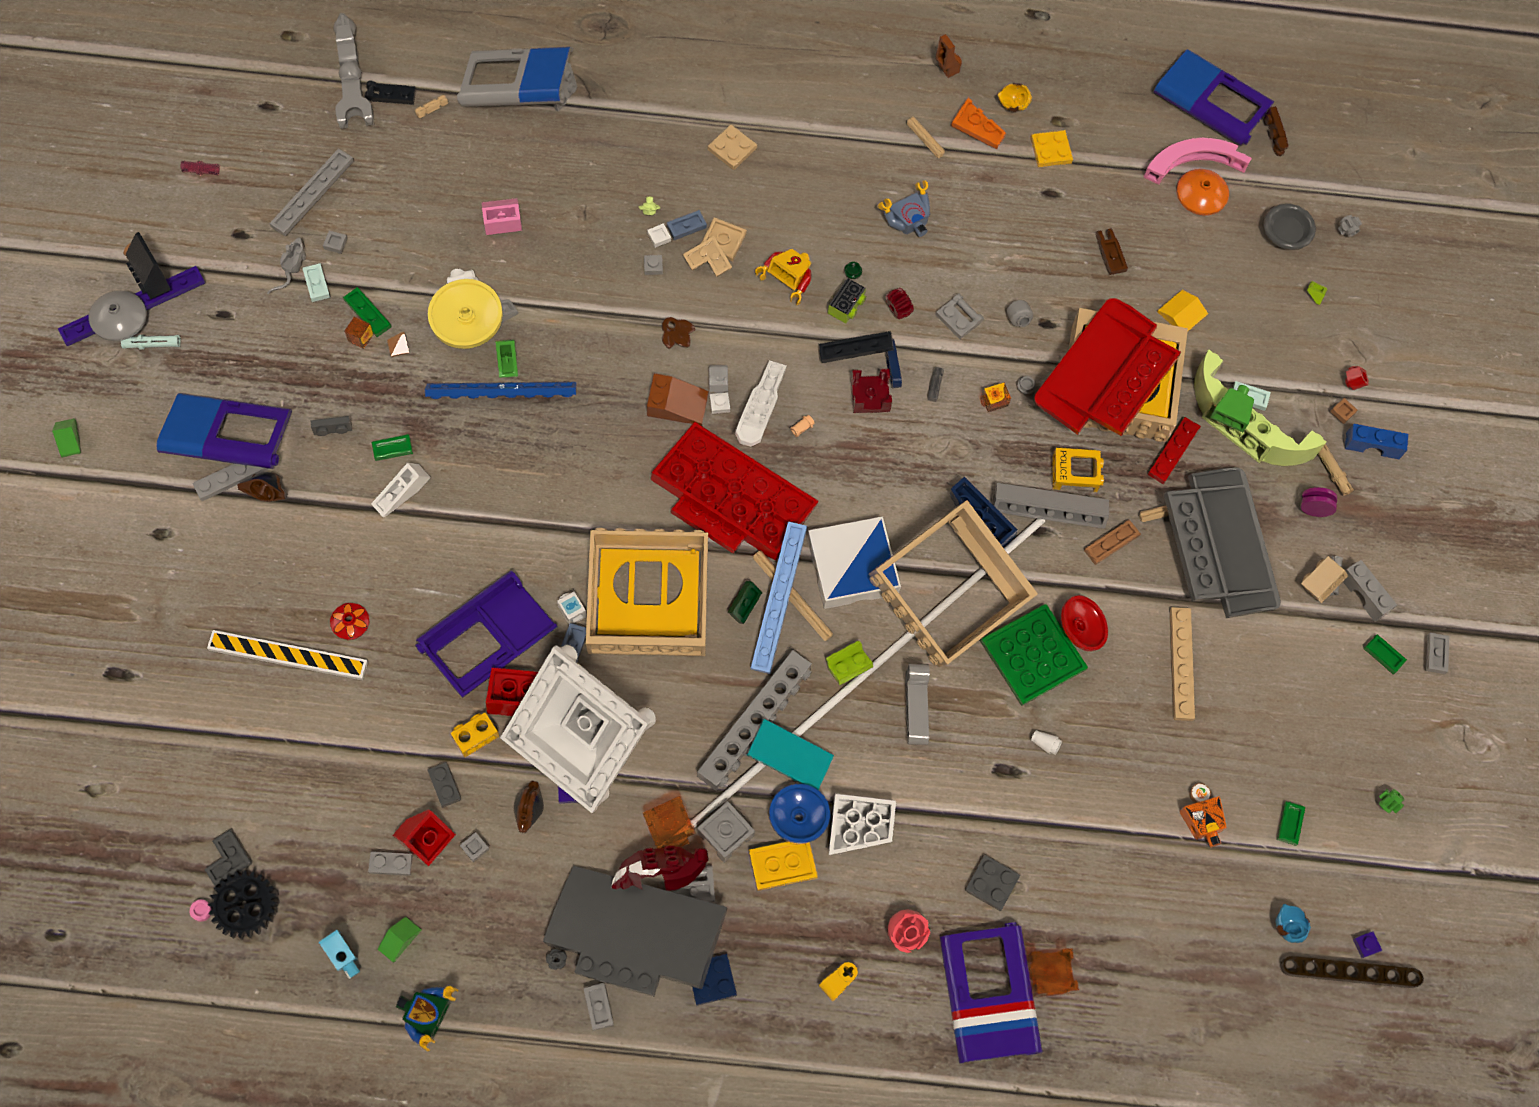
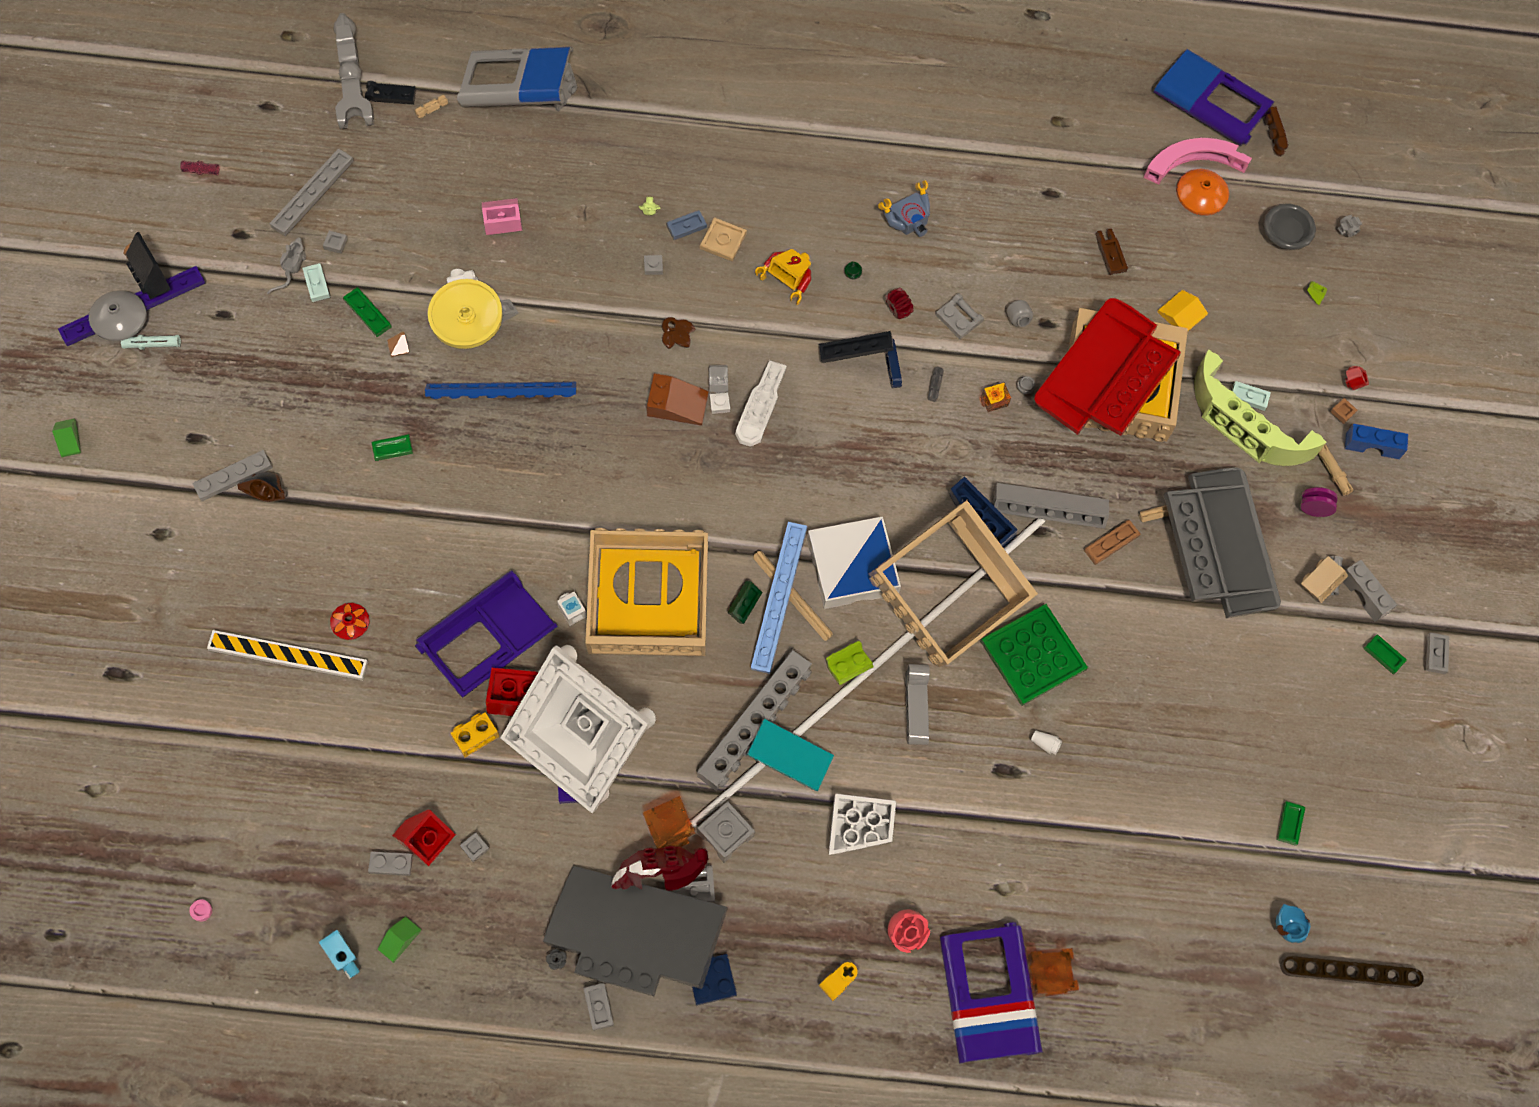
(194, 427): piece -> none
(232, 858): dark grey tile -> none
(246, 923): black gear -> none
(331, 425): dark grey plate -> none
(359, 332): clear orange brick -> none
(401, 488): white slope -> none
(425, 1013): torso -> none
(444, 784): dark grey plate -> none
(506, 358): bright green slope -> none
(528, 806): reddish brown hat -> none
(575, 637): sand blue plate -> none
(659, 235): white plate -> none
(709, 252): tan plate -> none
(730, 493): red slope -> none
(732, 147): tan plate -> none
(782, 864): yellow plate -> none
(800, 801): blue dish -> none
(803, 425): light nougat pin -> none
(847, 300): brick -> none
(871, 393): dark red panel -> none
(924, 135): tan axle -> none
(948, 60): dark orange slope -> none
(976, 124): orange wing -> none
(992, 883): dark grey plate -> none
(1015, 97): yellow hair -> none
(1051, 148): yellow plate -> none
(1062, 468): yellow window -> none
(1084, 623): red dish -> none
(1174, 450): red plate -> none
(1182, 664): tan plate -> none
(1199, 793): tile -> none
(1205, 820): orange torso -> none
(1234, 408): bright green torso -> none
(1367, 944): dark purple plate -> none
(1391, 801): bright green gear -> none

